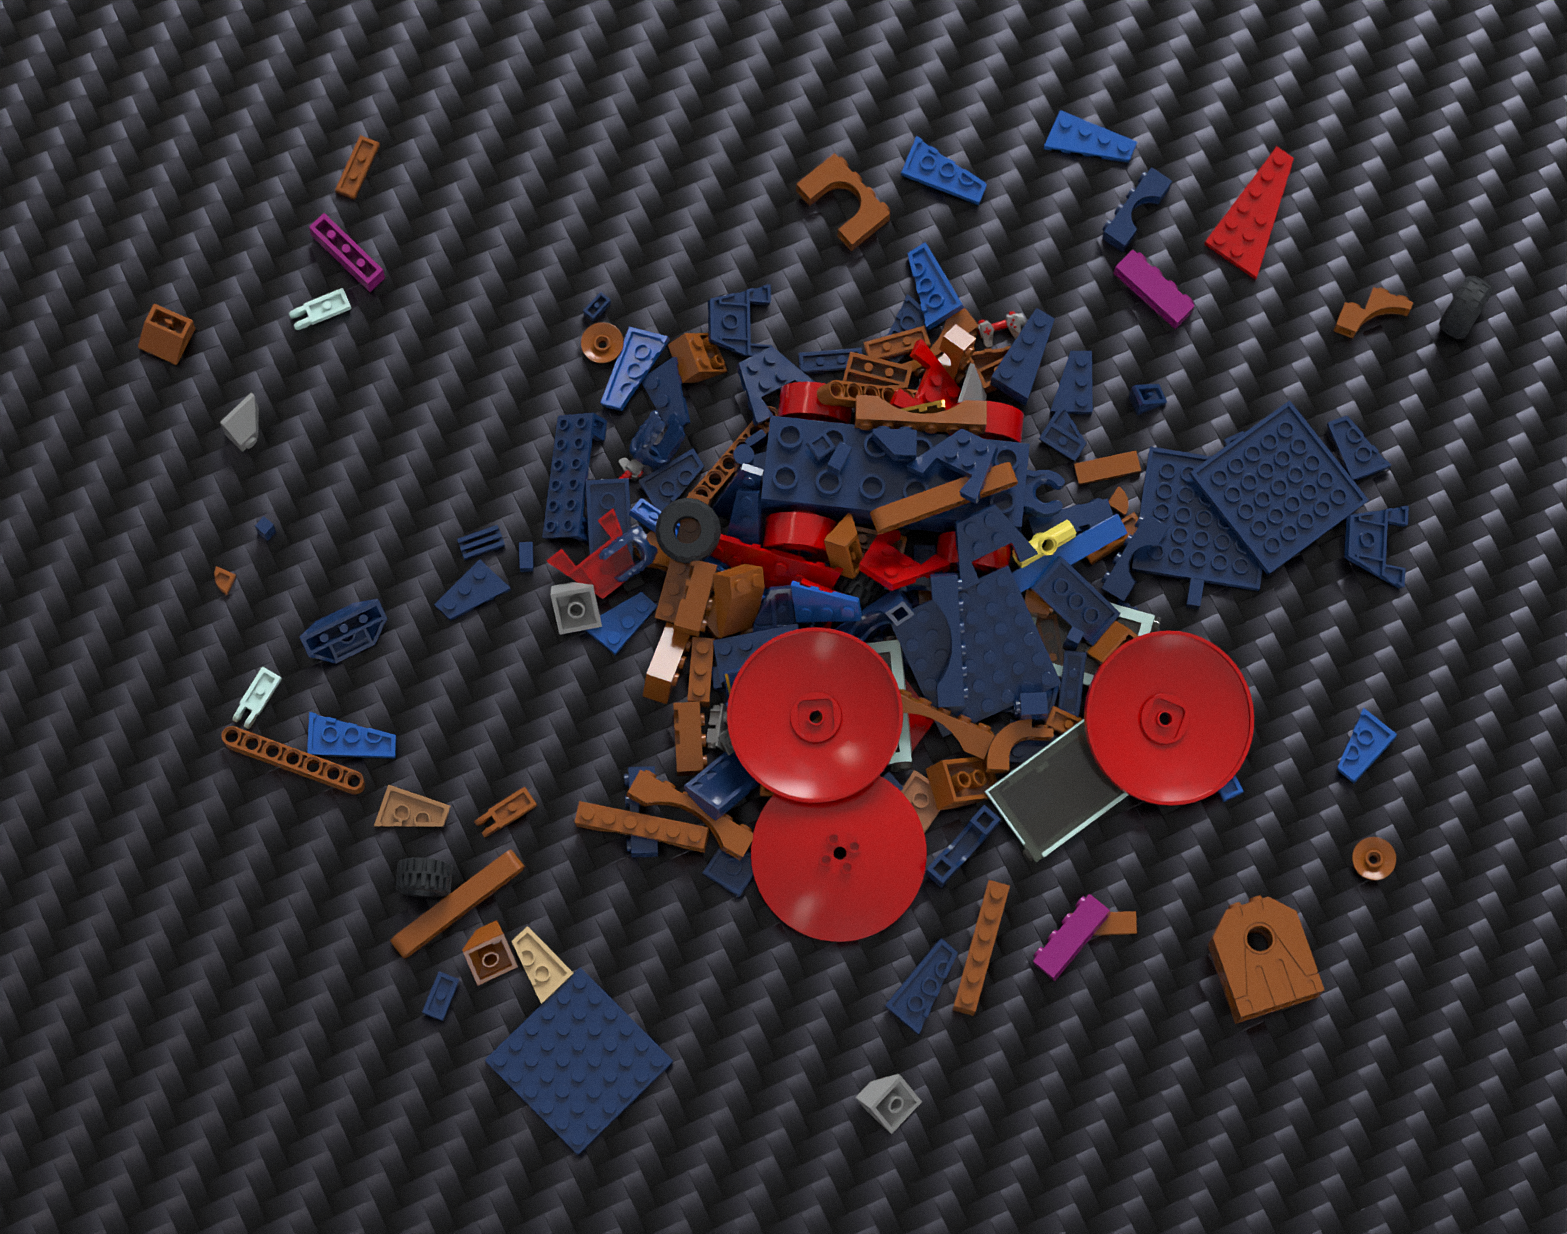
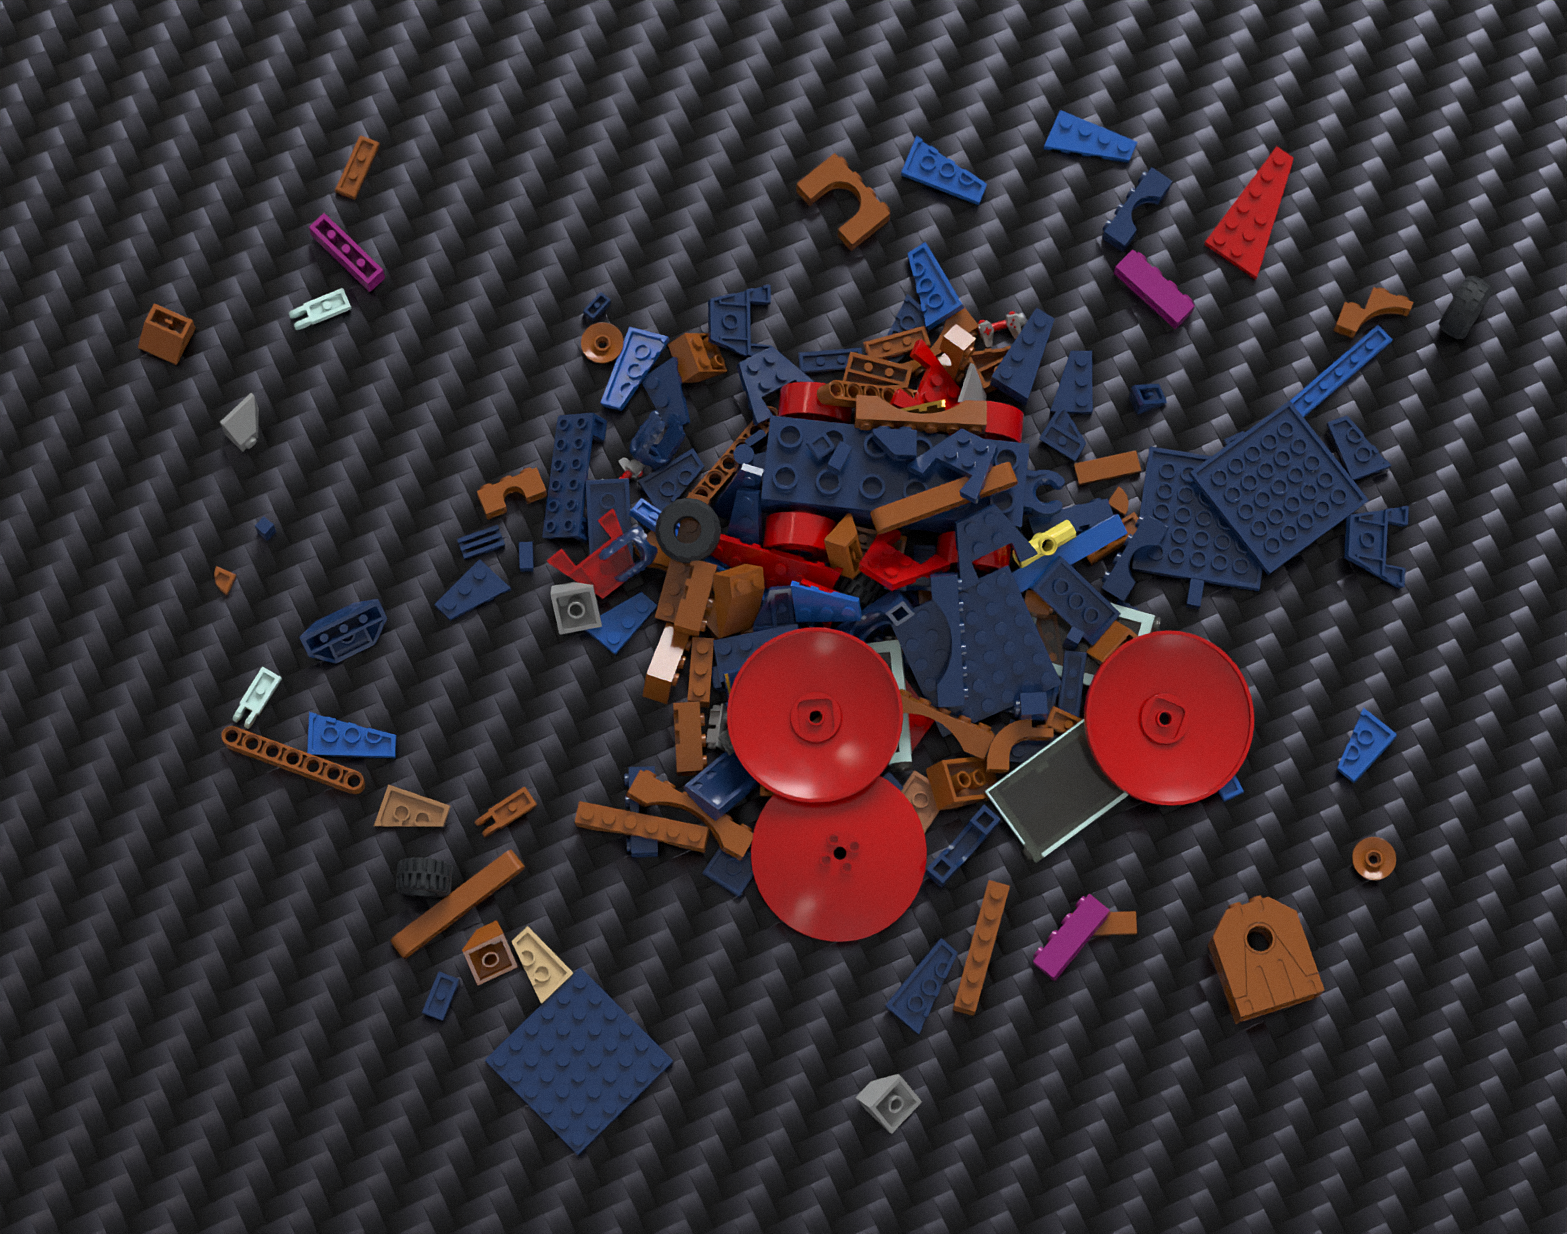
(526, 483): none -> dark orange arch
(1341, 370): none -> blue tile

